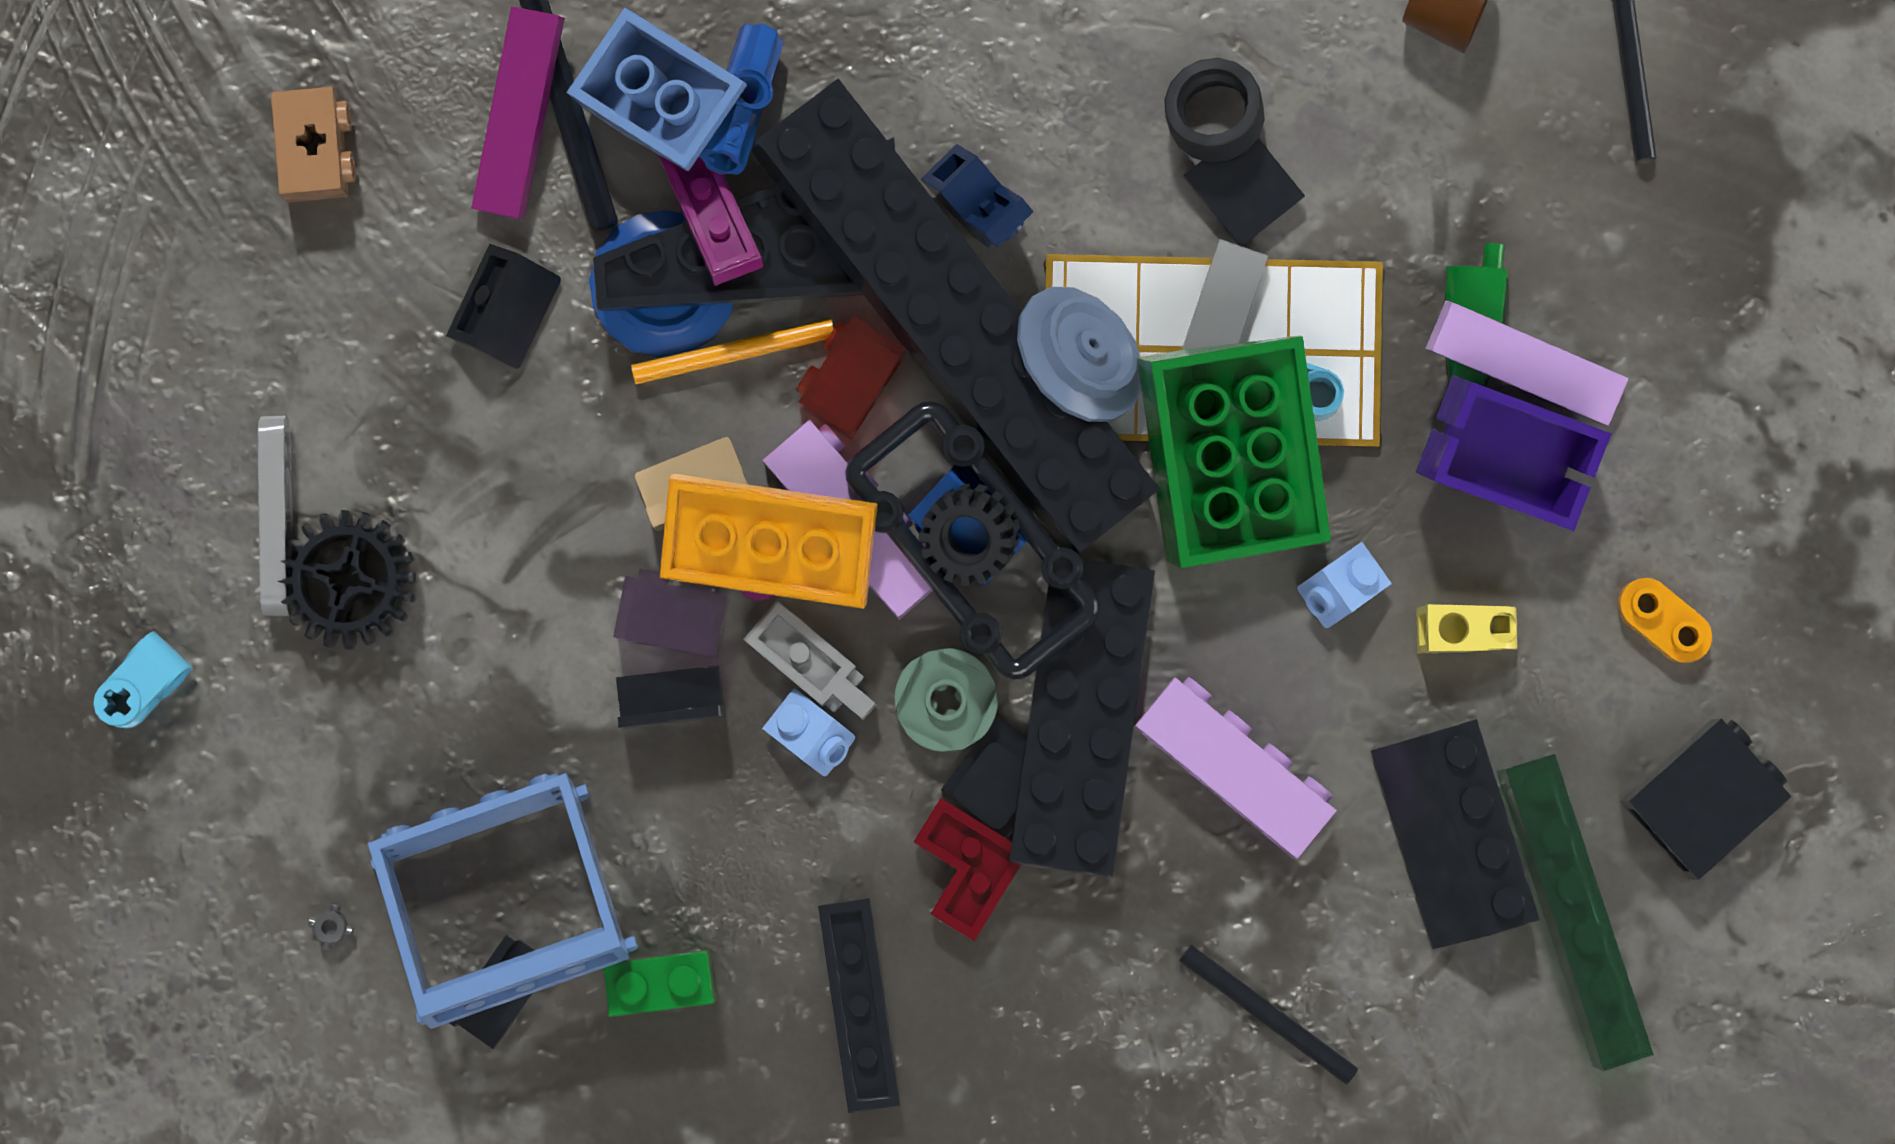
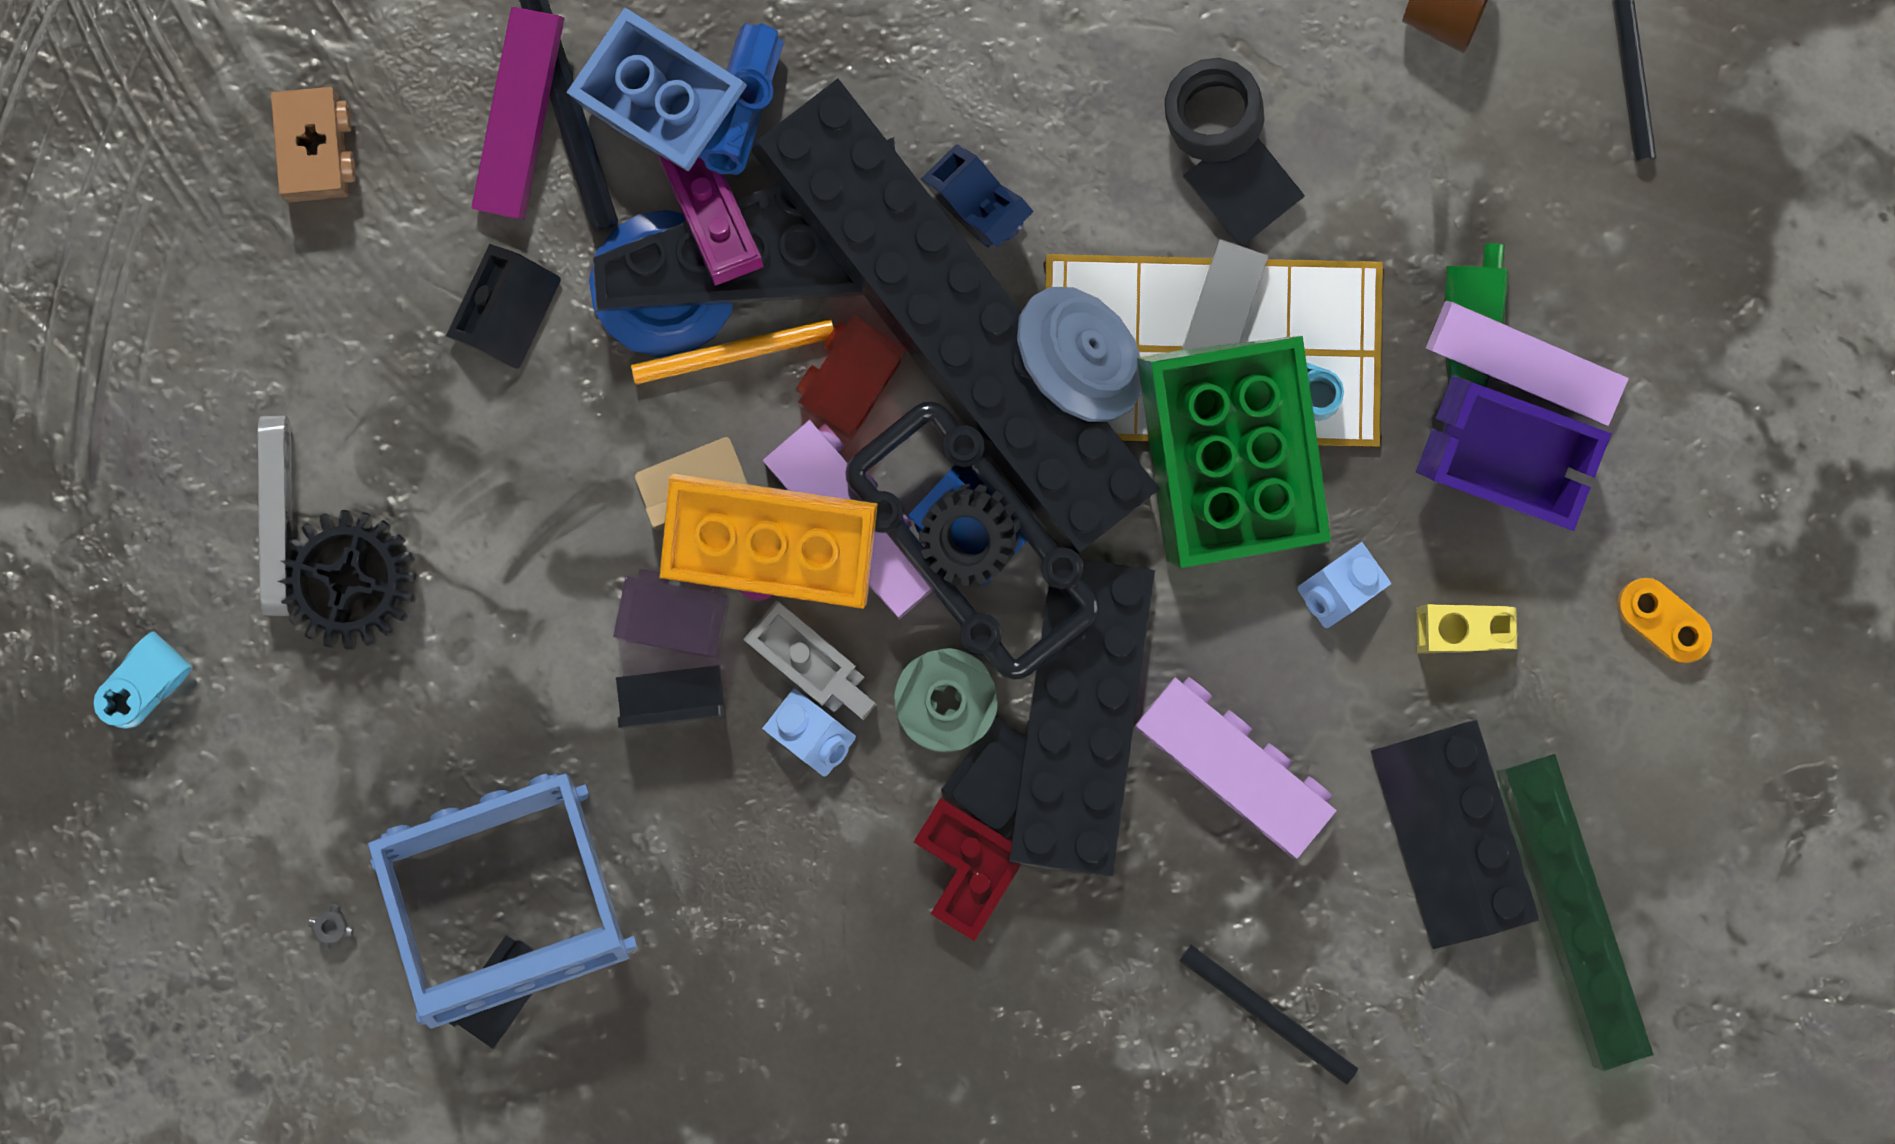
(660, 983): green brick -> none
(859, 1005): black plate -> none
(1707, 797): black brick -> none

